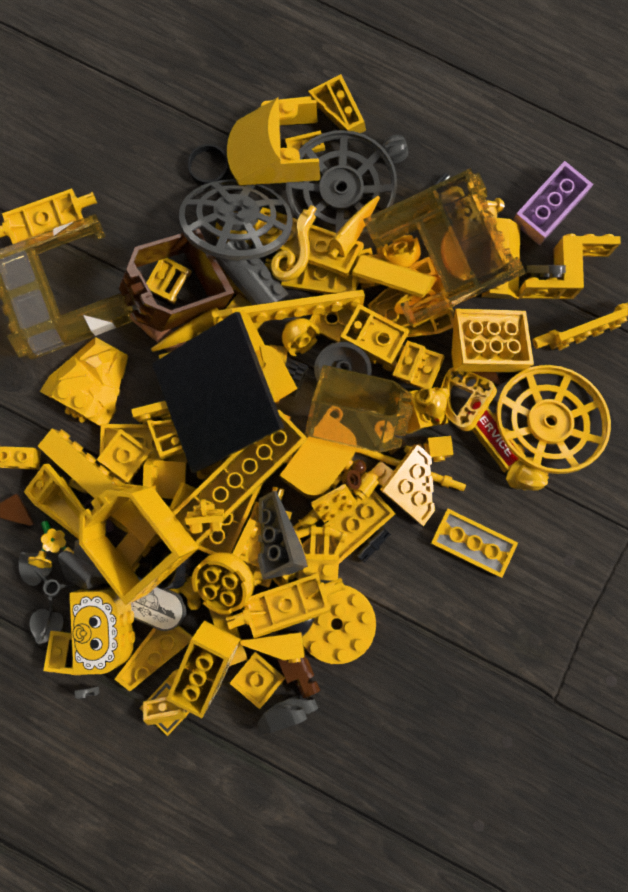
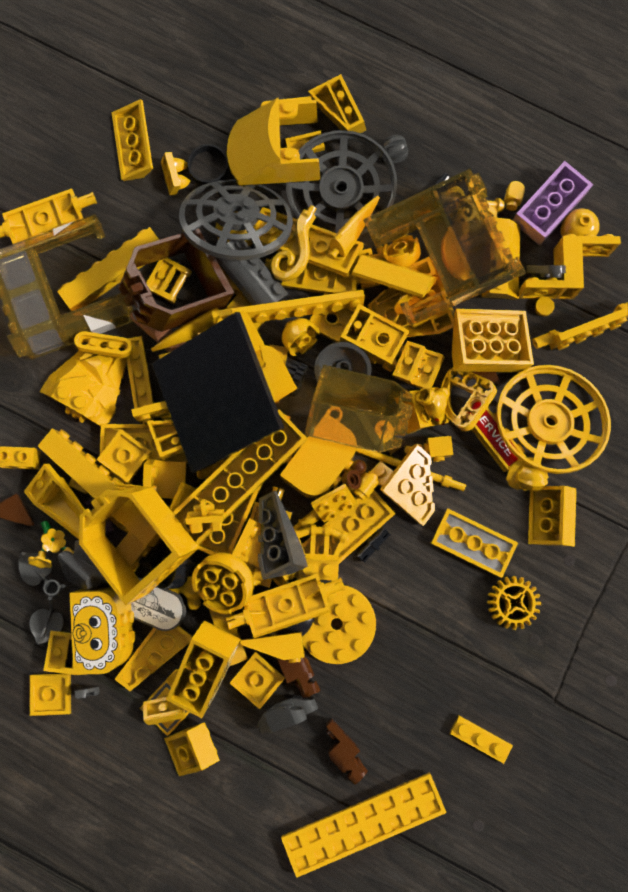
(50, 694): none -> yellow tile
(96, 340): none -> yellow plate
(103, 274): none -> yellow brick
(132, 141): none -> yellow slope
(139, 373): none -> yellow plate
(170, 168): none -> yellow tile
(192, 749): none -> yellow slope
(344, 753): none -> reddish brown plate
(363, 824): none -> yellow plate
(481, 739): none -> yellow plate
(514, 195): none -> yellow arm
(524, 589): none -> yellow gear
(544, 306): none -> yellow tile
(552, 516): none -> yellow slope
(580, 223): none -> yellow cylinder

